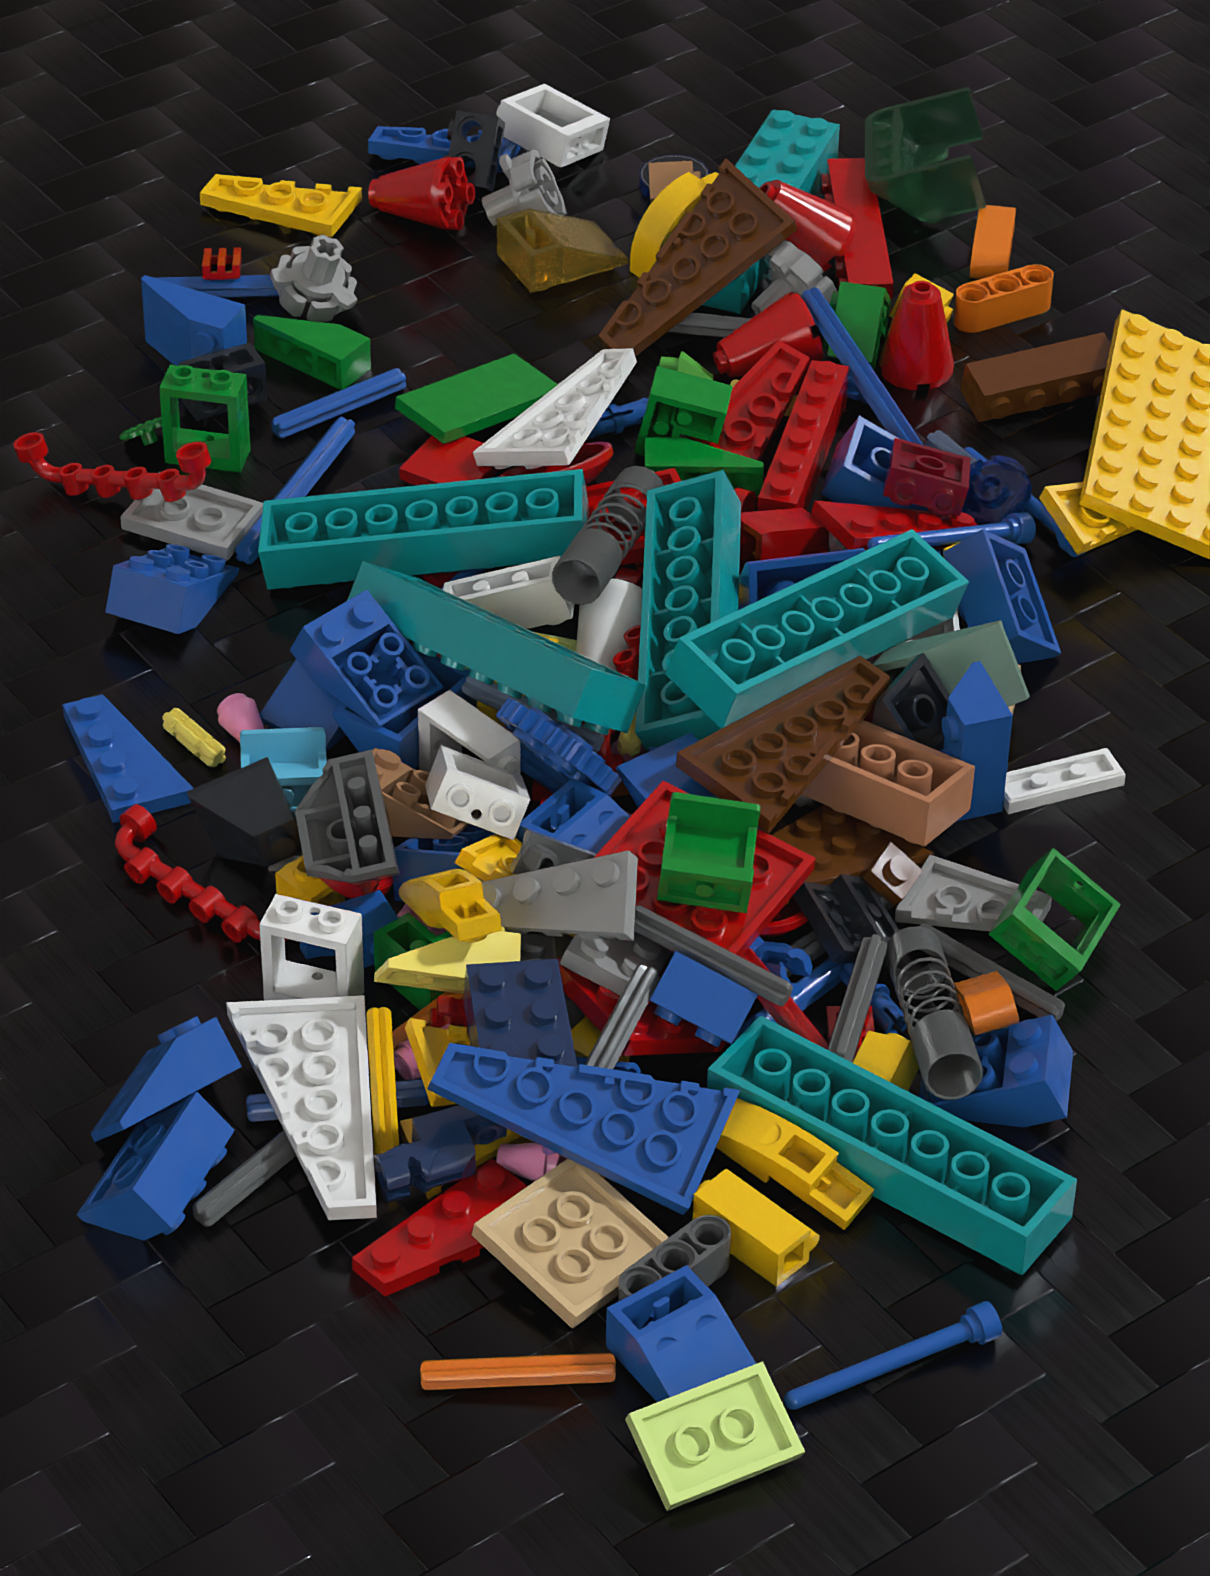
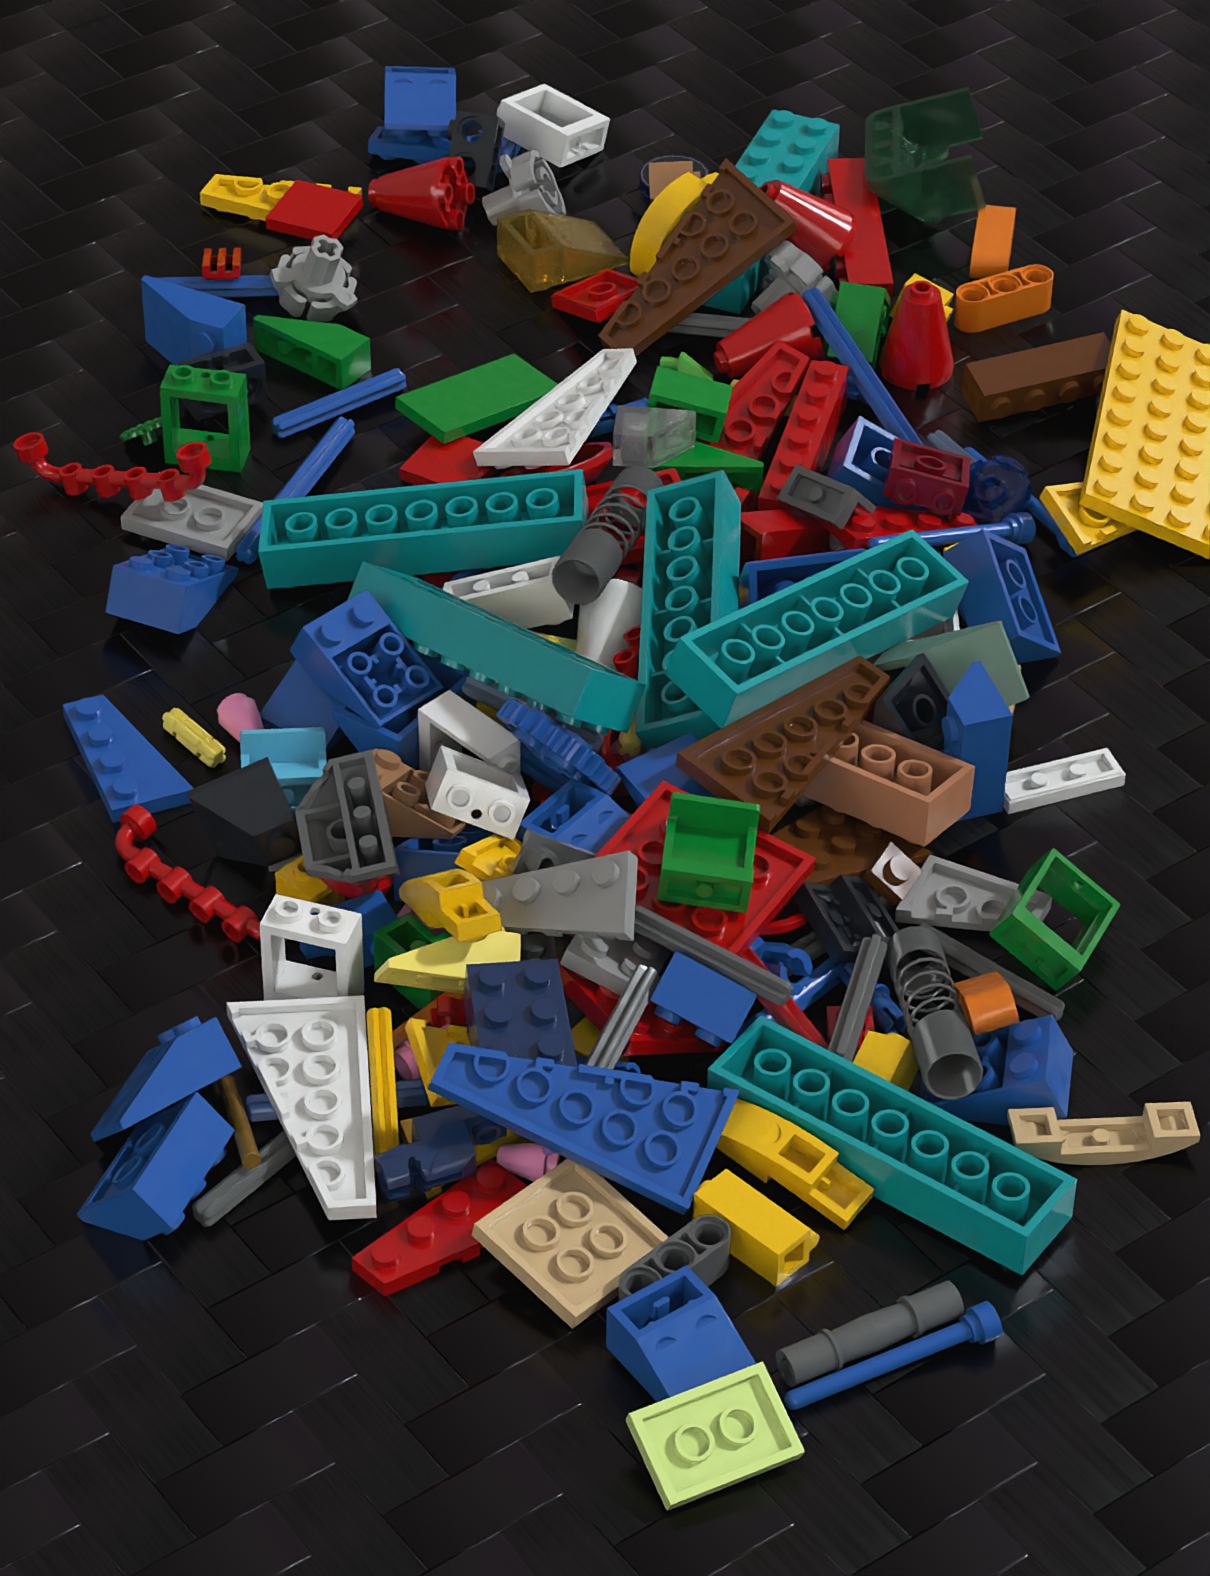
(239, 1122): none -> pearl gold bar
(313, 211): none -> red tile
(419, 99): none -> blue slope
(518, 1371): orange axle -> none
(596, 296): none -> red tile
(651, 435): none -> clear slope
(822, 497): none -> dark grey panel
(869, 1333): none -> dark grey piece
(1104, 1141): none -> tan slope

